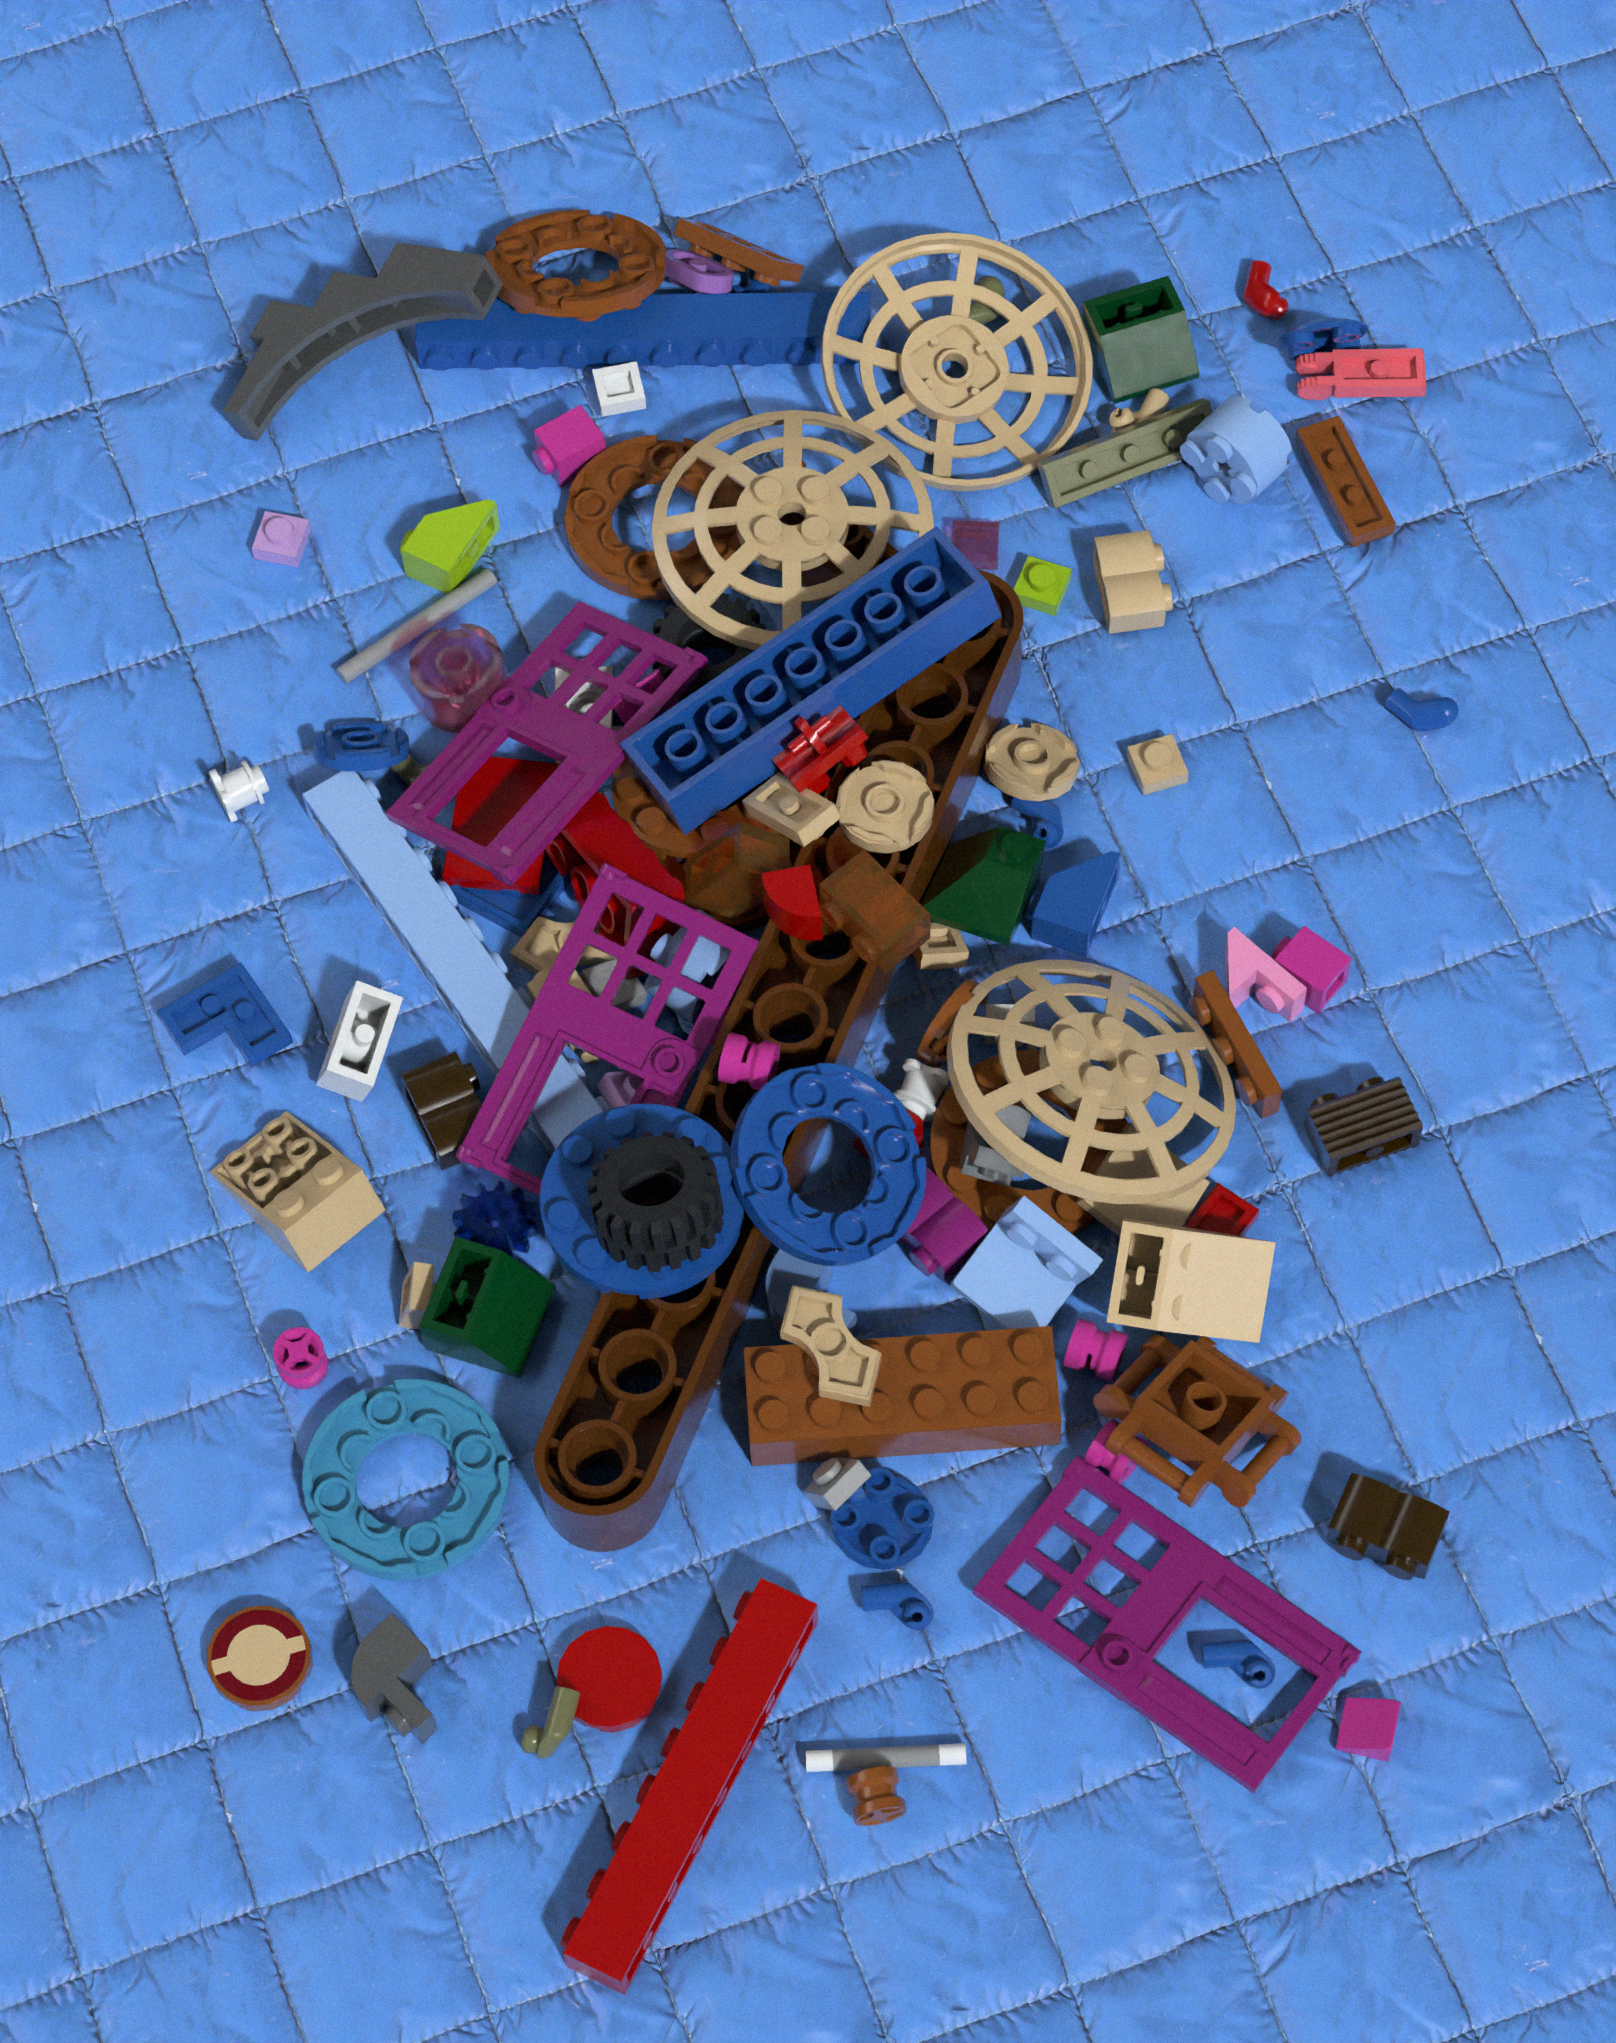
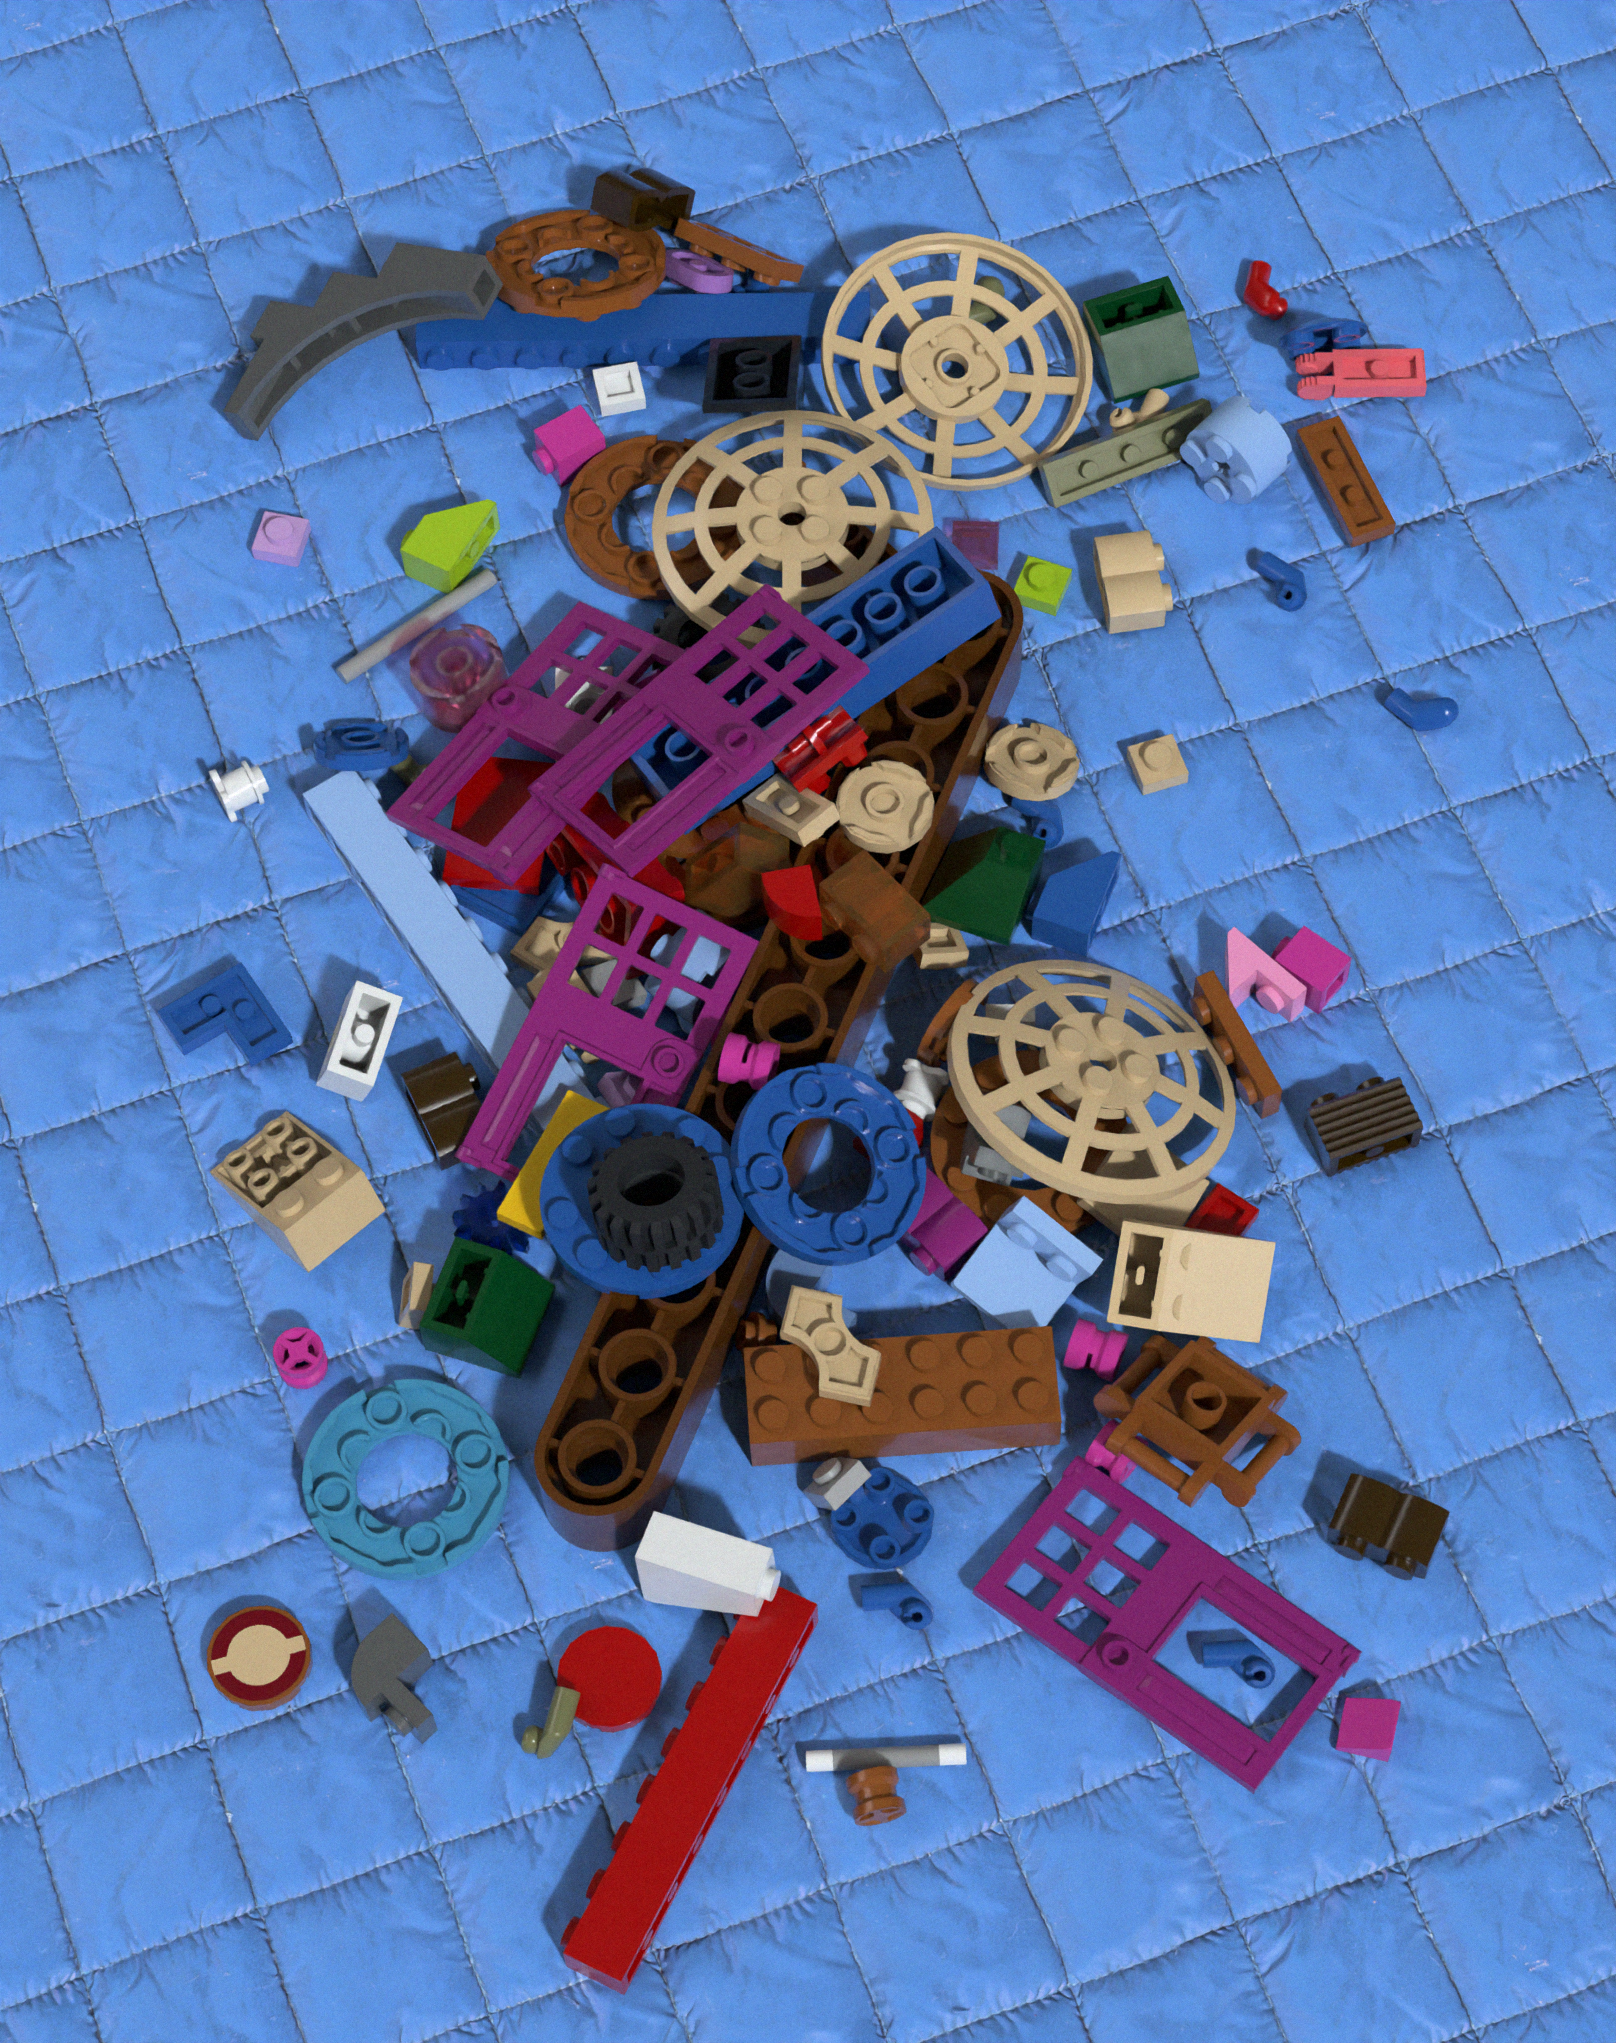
(522, 1201): none -> yellow tile
(642, 199): none -> dark brown brick
(704, 1568): none -> white slope
(705, 718): none -> magenta door
(754, 374): none -> black slope
(755, 1332): none -> dark orange plate
(1289, 581): none -> blue arm

